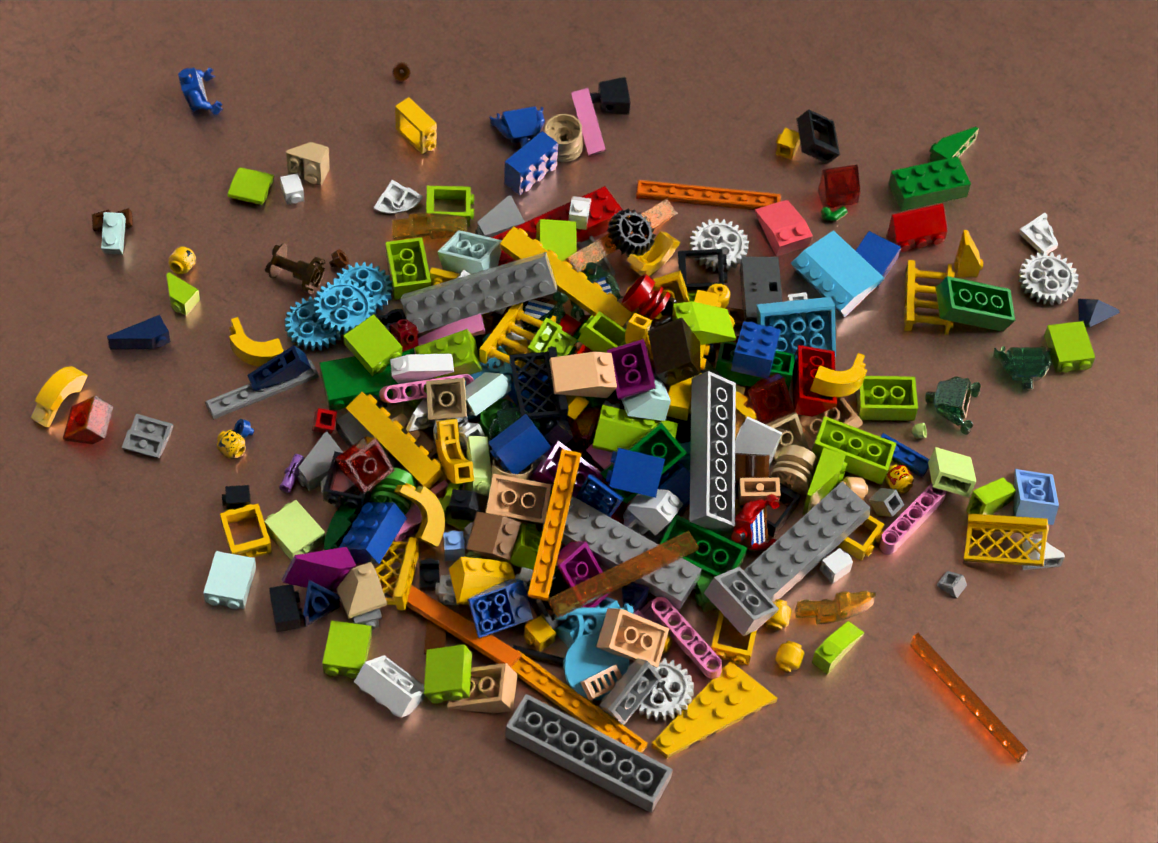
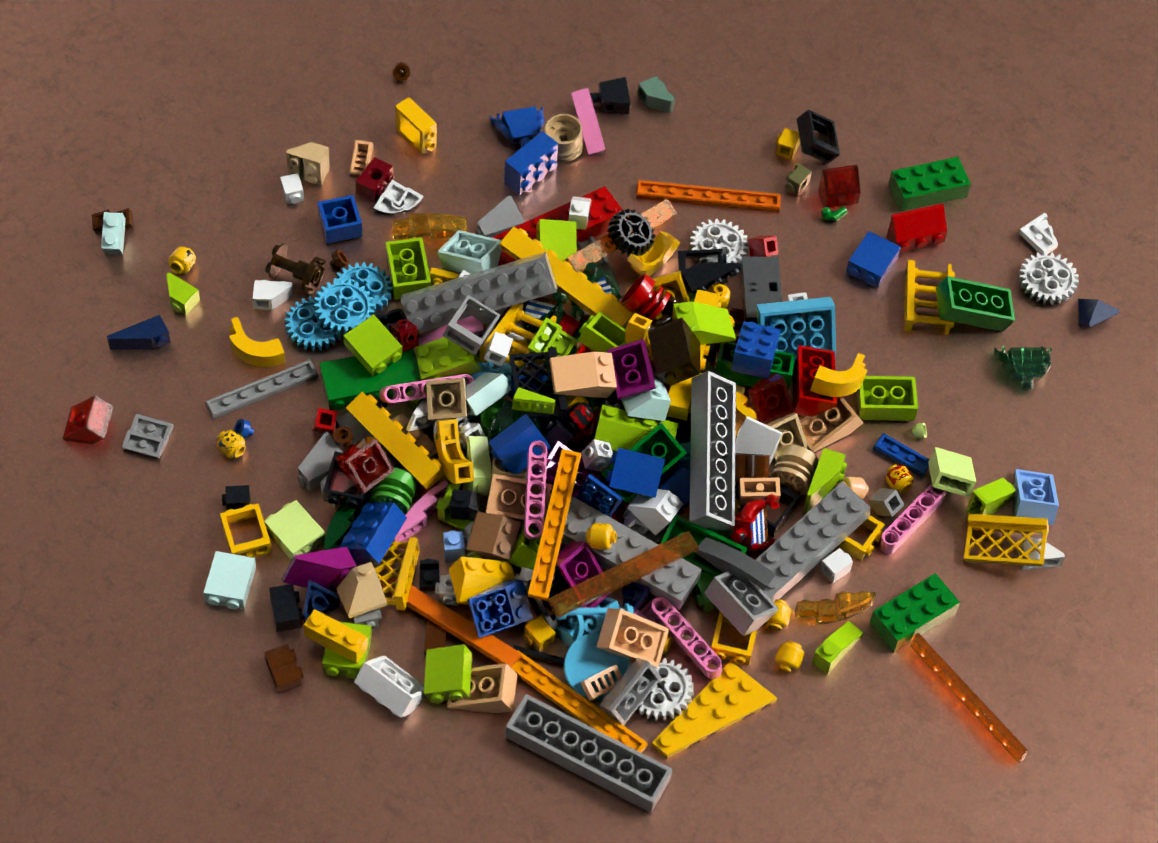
(55, 391): yellow arch -> none
(194, 89): blue torso -> none
(250, 185): lime slope -> none
(271, 294): none -> white slope
(280, 369): dark blue slope -> none
(283, 668): none -> reddish brown brick
(291, 473): medium lavender pin -> none
(335, 636): none -> yellow brick
(340, 219): none -> blue brick
(343, 436): none -> reddish brown tile
(361, 145): none -> light nougat slope
(374, 179): none -> dark red brick
(420, 367): white slope -> none
(431, 511): yellow arch -> none
(451, 192): lime window -> none
(464, 337): none -> light grey window
(498, 348): none -> white brick
(532, 402): none -> lime slope
(540, 482): none -> bright pink beam
(579, 416): none -> black head
(597, 455): none -> white brick
(601, 536): none -> yellow head
(655, 95): none -> sand green slope
(705, 274): none -> black slope
(738, 563): none -> dark grey slope
(763, 246): none -> red brick
(784, 227): coral slope -> none
(798, 179): none -> olive brick
(837, 272): medium azure slope -> none
(865, 452): lime slope -> none
(914, 612): none -> green brick
(952, 583): light grey slope -> none
(953, 145): green slope -> none
(953, 400): clear green torso -> none
(967, 260): yellow slope -> none
(1069, 346): lime brick -> none

